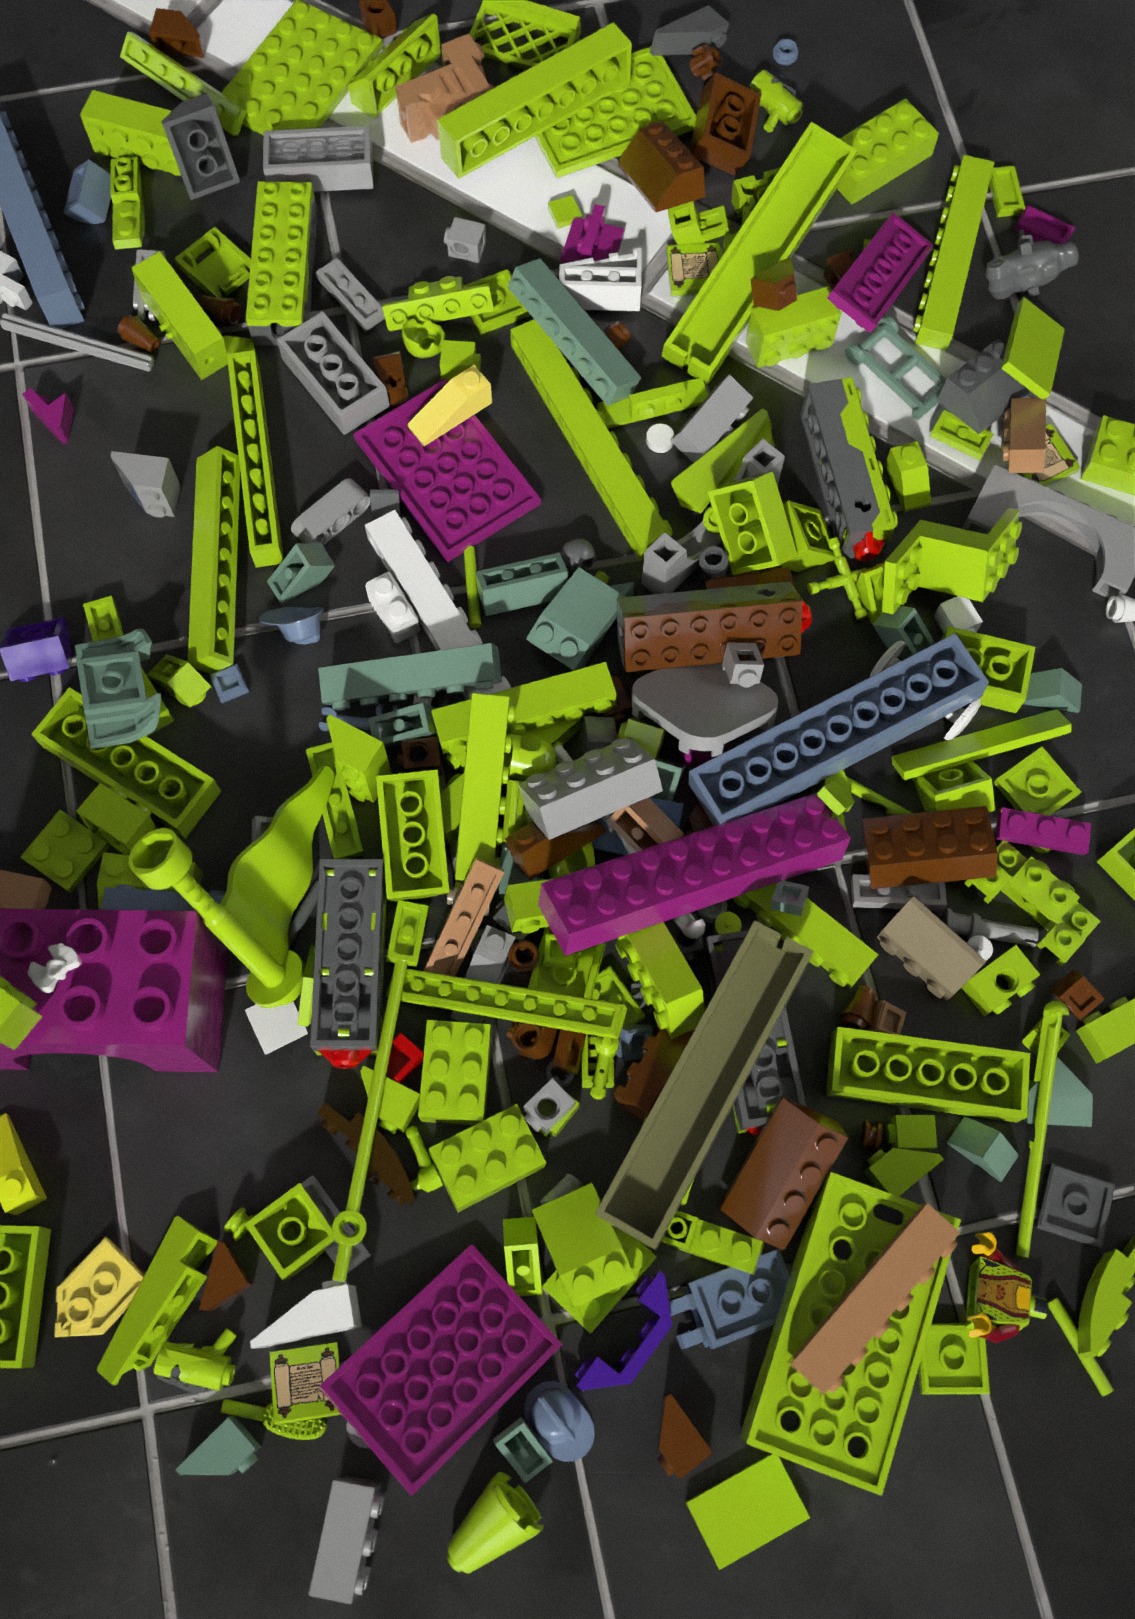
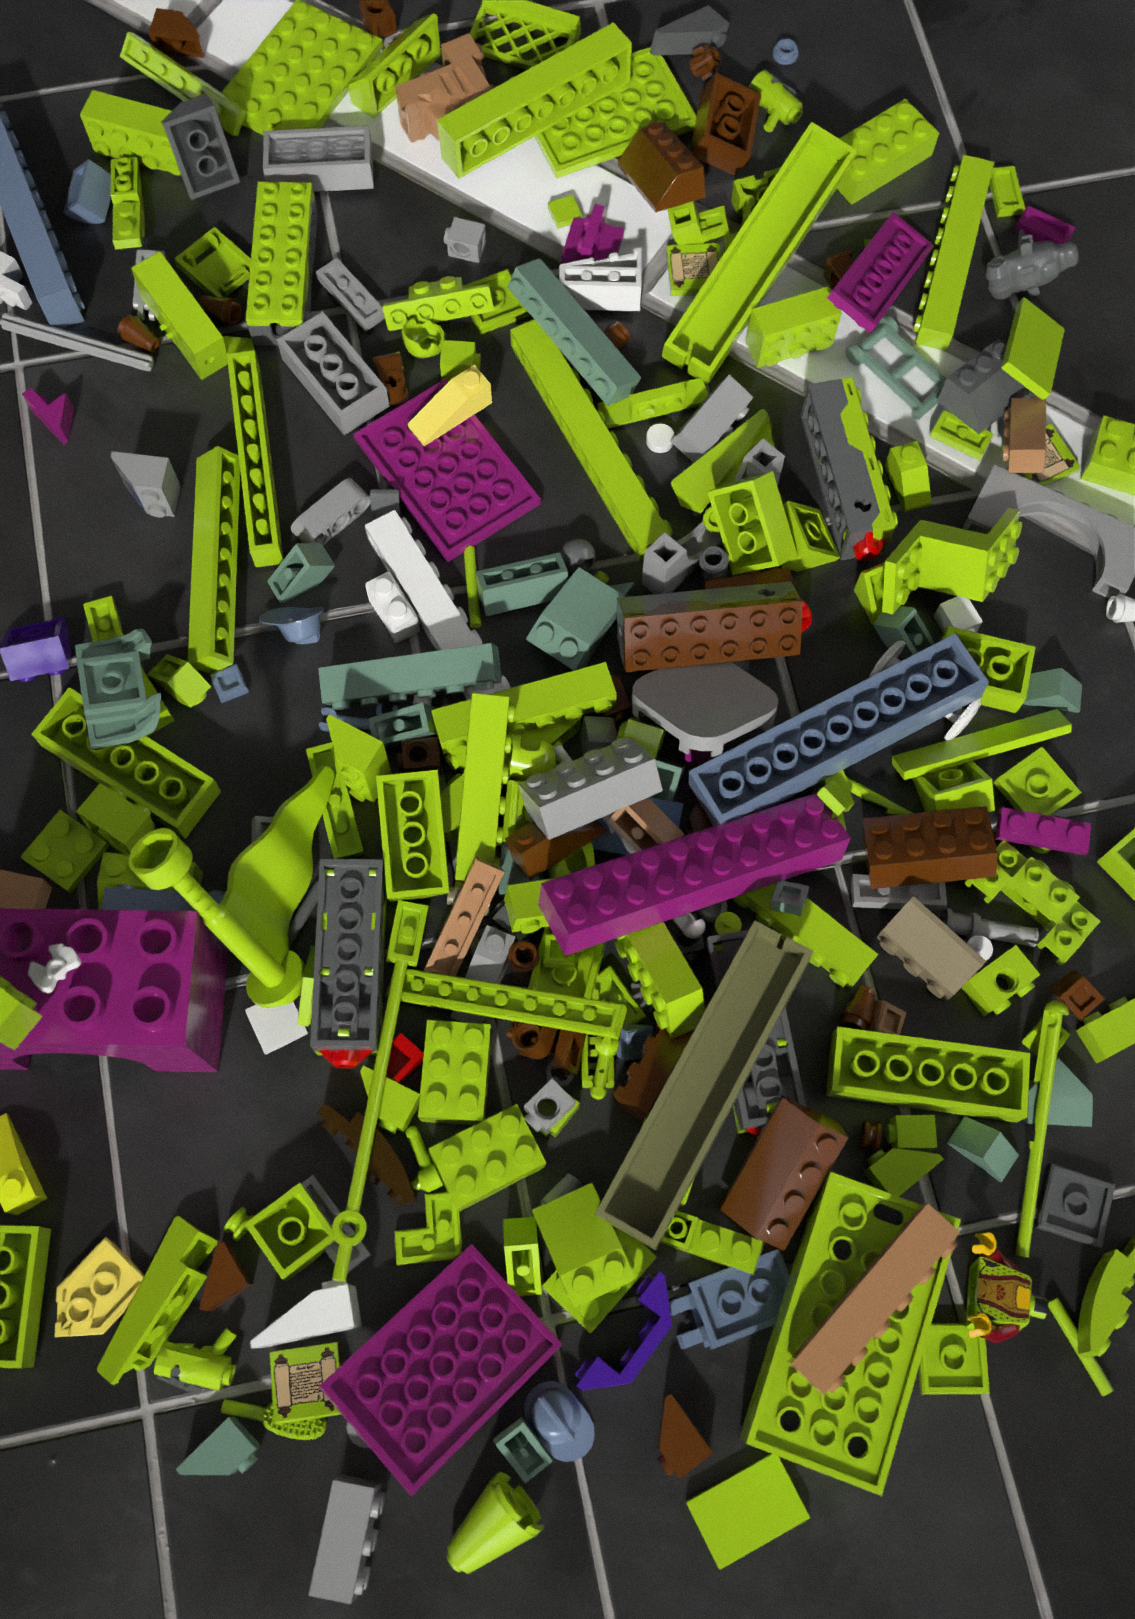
(436, 1242): none -> lime tile
(743, 672): light grey brick -> none
(775, 286): reddish brown slope -> none
(846, 578): lime piece -> none

